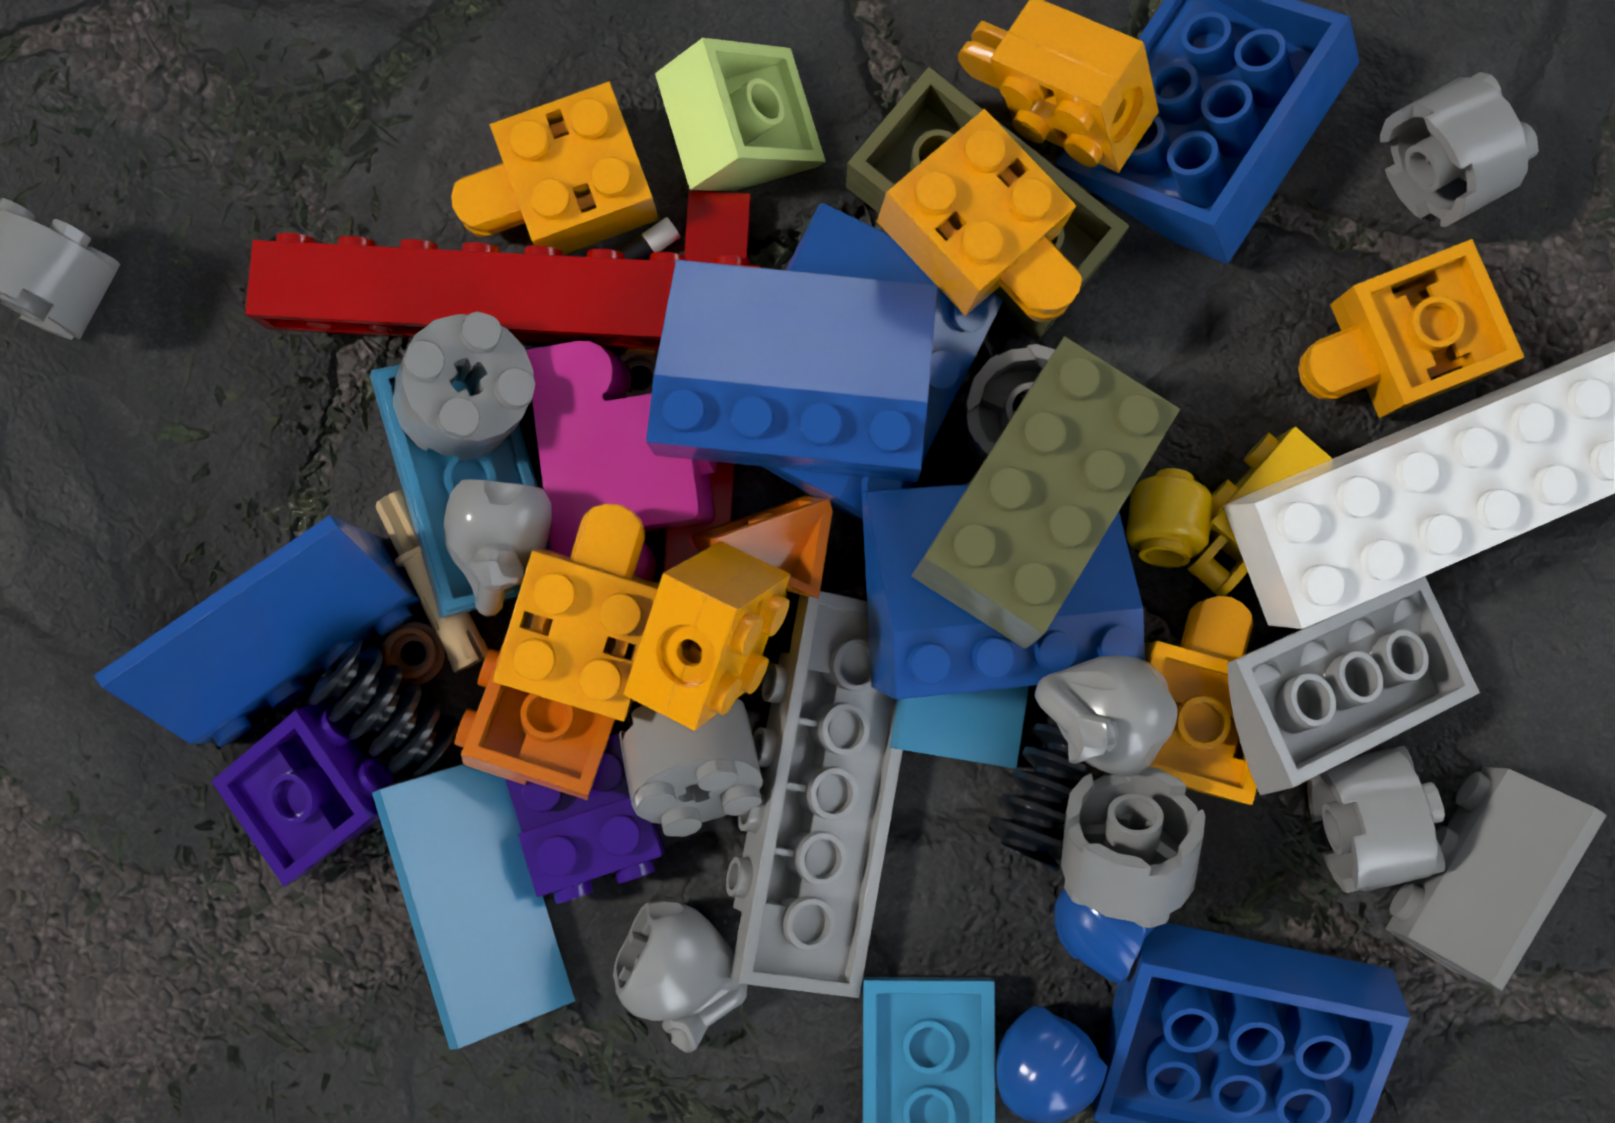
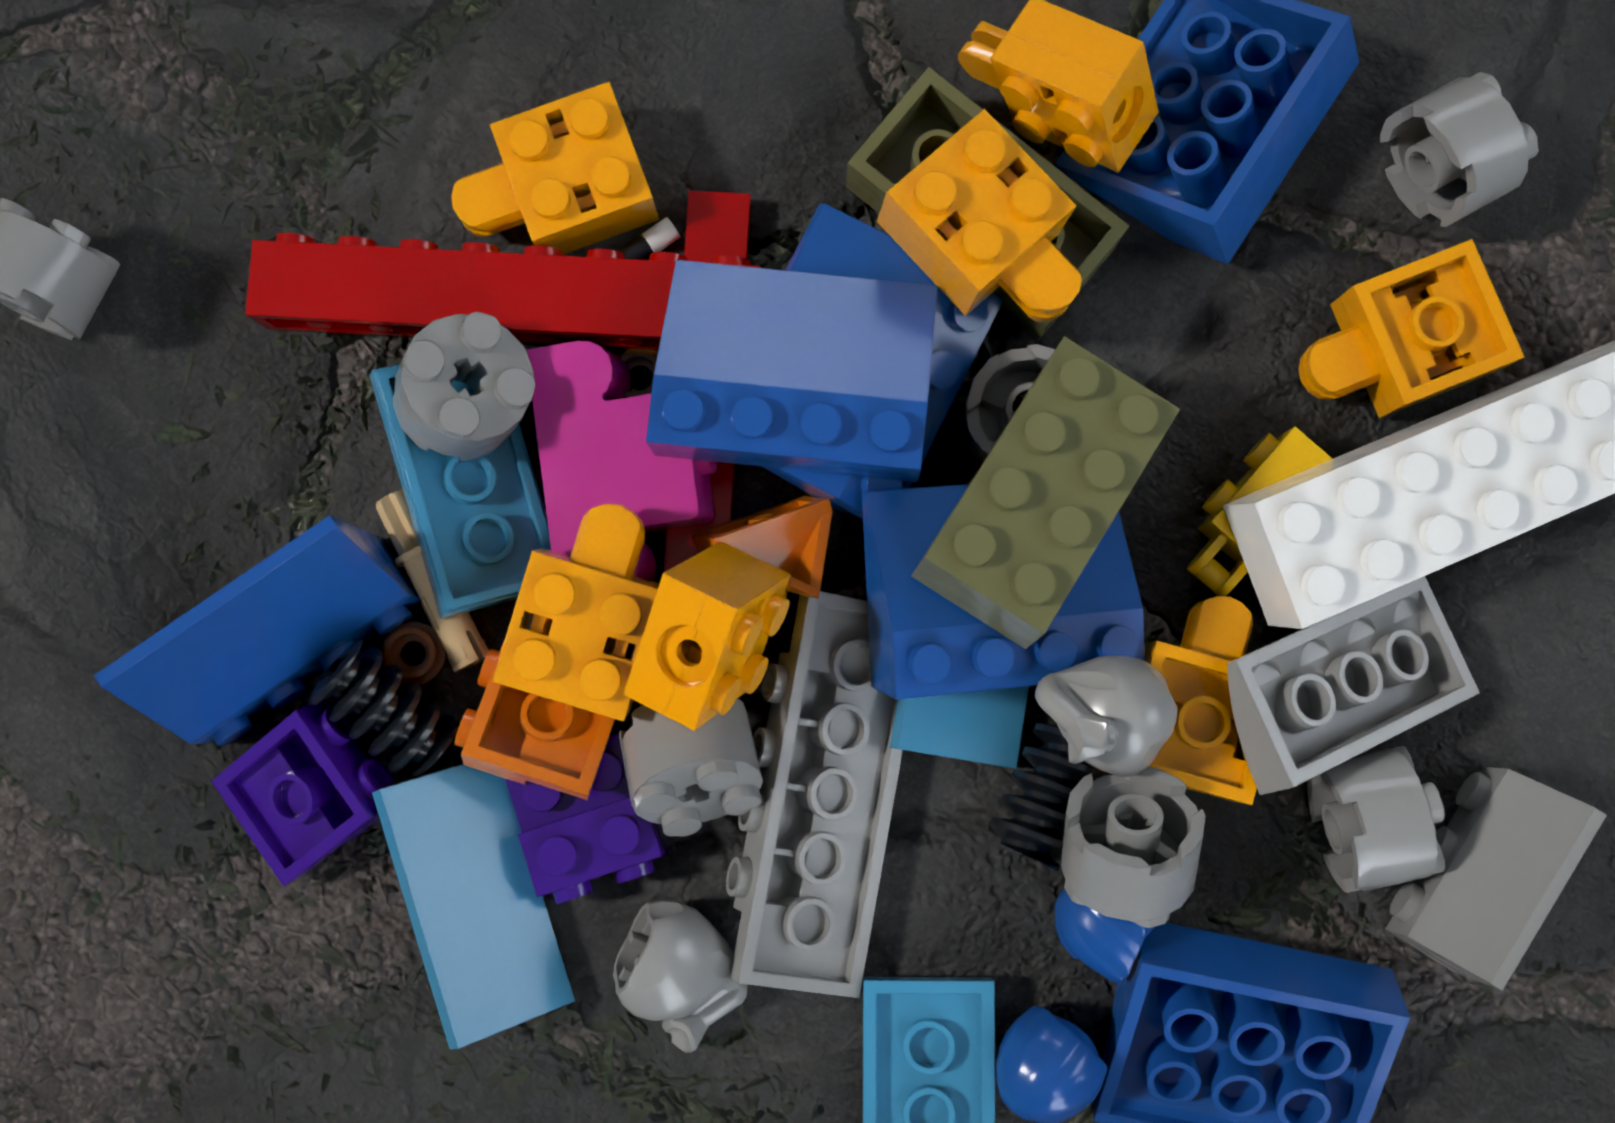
(492, 535): light grey piece -> none
(738, 114): yellowish green slope -> none
(1169, 518): yellow head -> none

